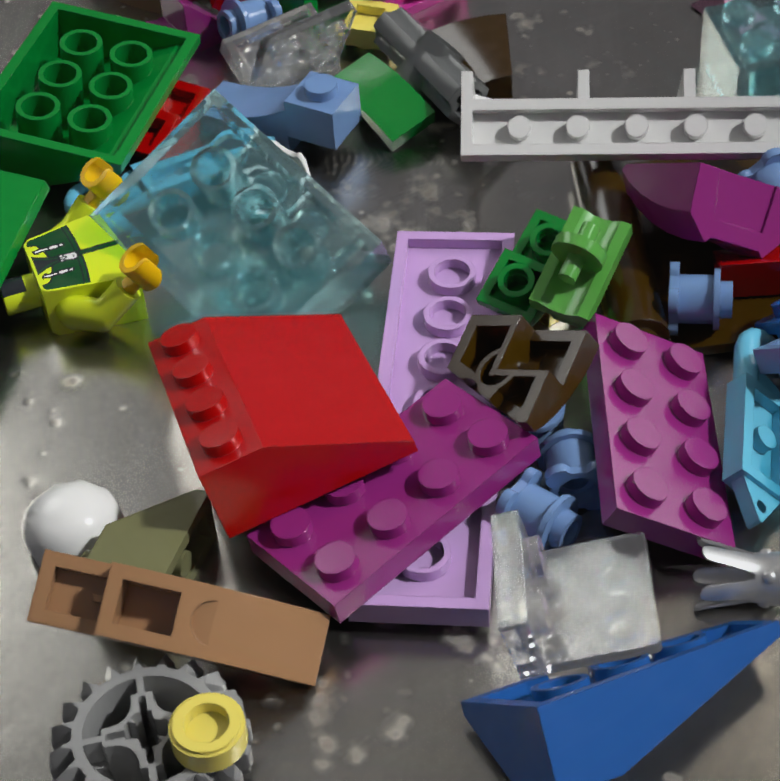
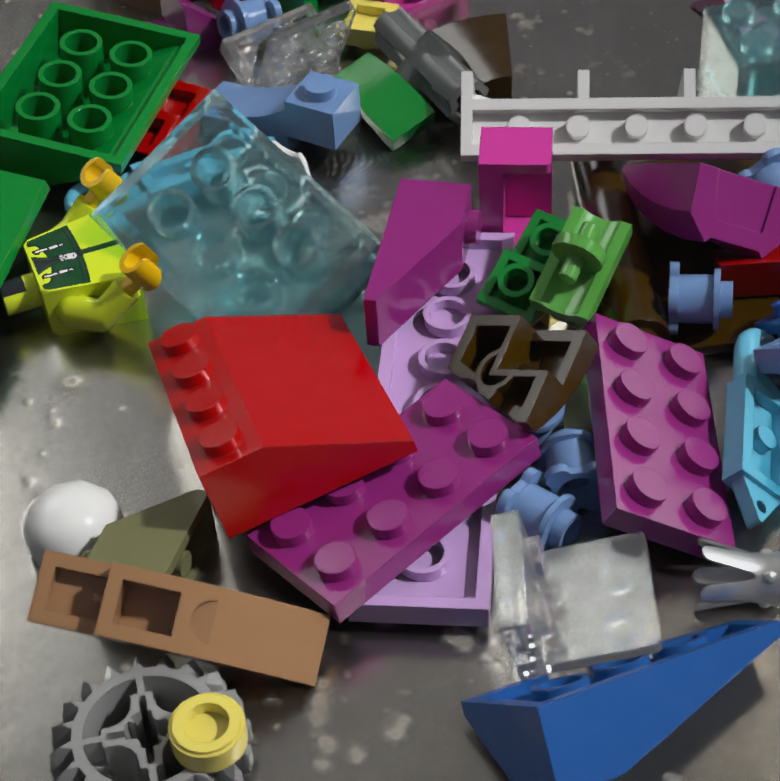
(418, 252): none -> magenta slope
(514, 177): none -> dark pink panel

